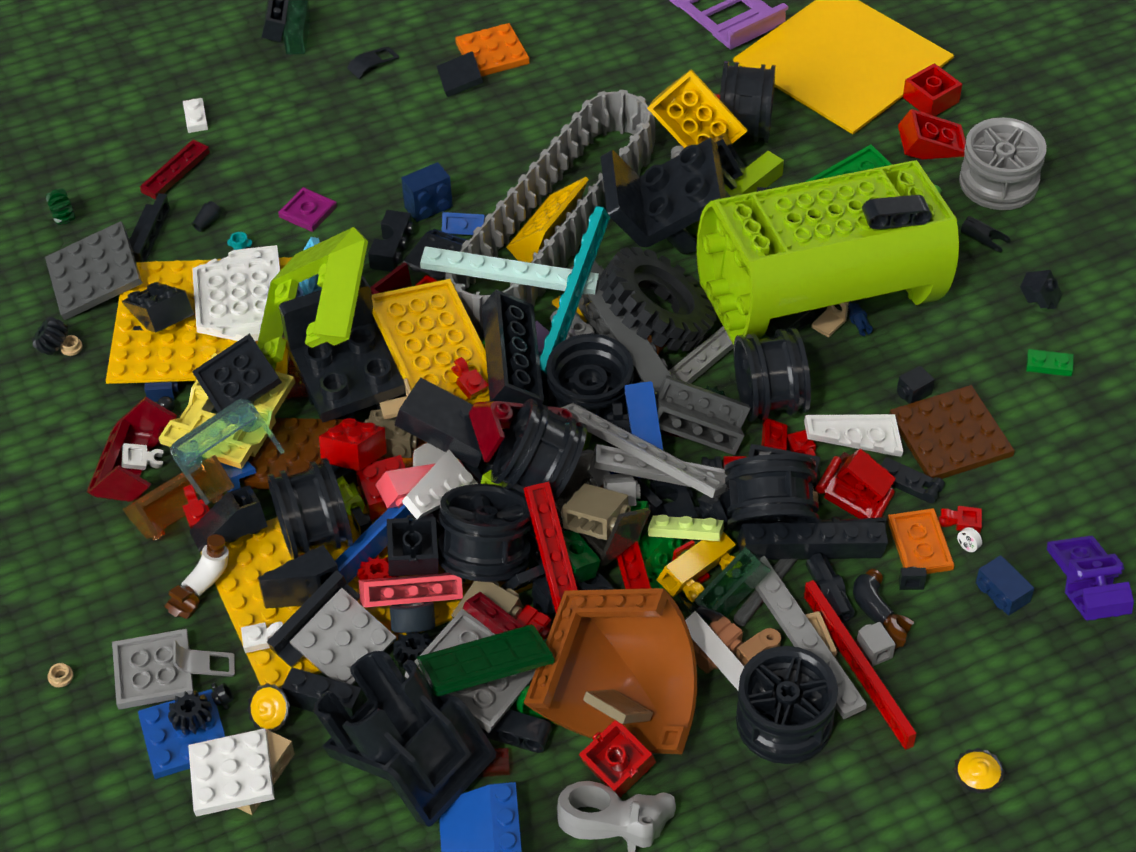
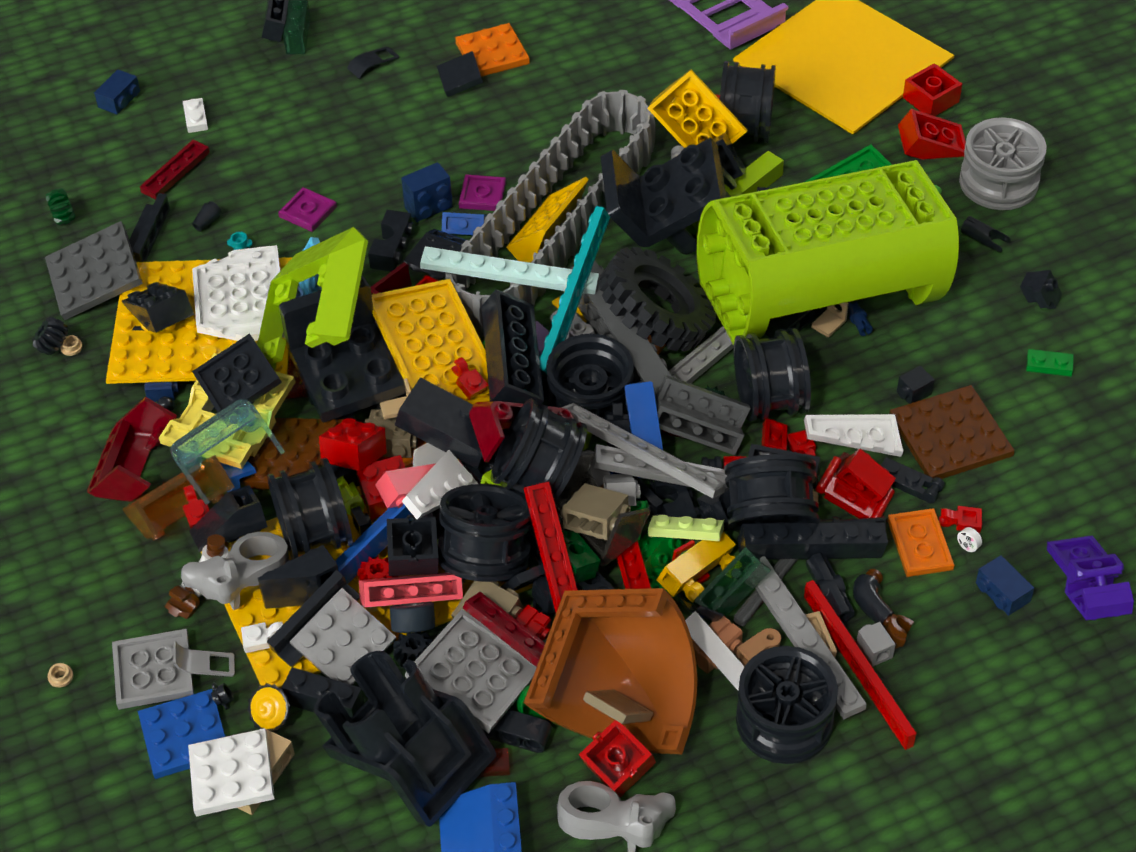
(117, 91): none -> dark blue brick
(137, 457): white plate -> none
(190, 712): black gear -> none
(226, 577): none -> light grey animal
(481, 192): none -> magenta tile
(485, 660): dark green piece -> none
(896, 212): black beam -> none
(912, 578): black plate -> none
(979, 771): yellow piece -> none

